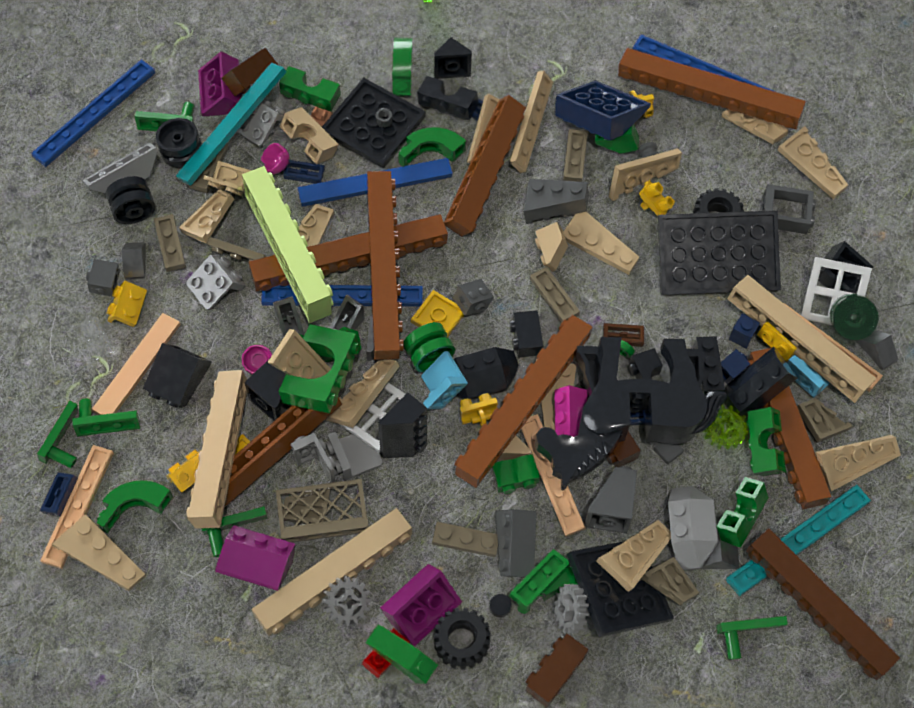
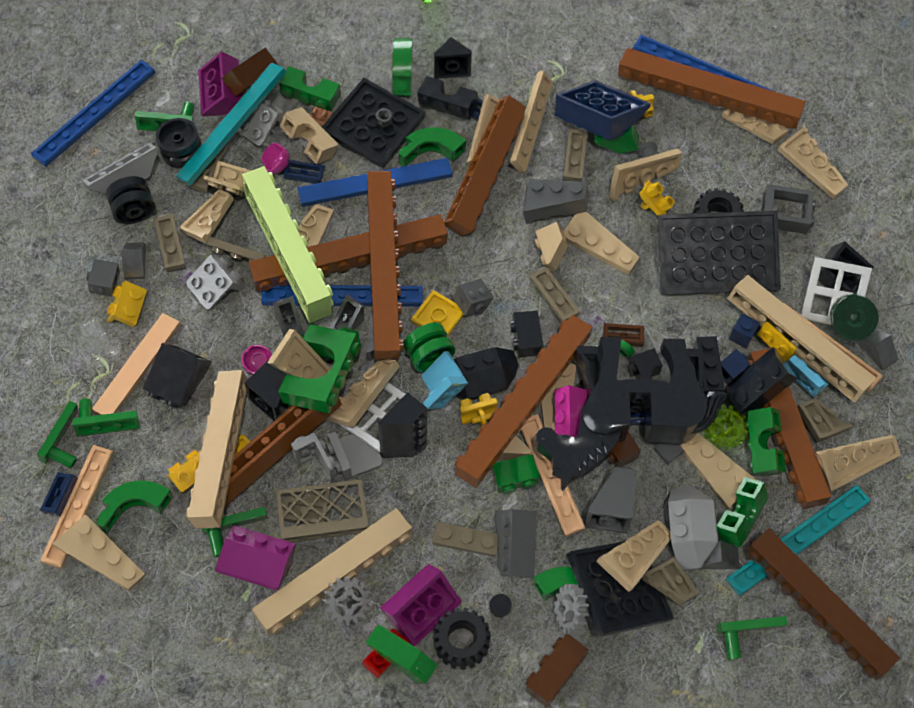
(539, 580): green piece -> none
(716, 468): none -> tan wing

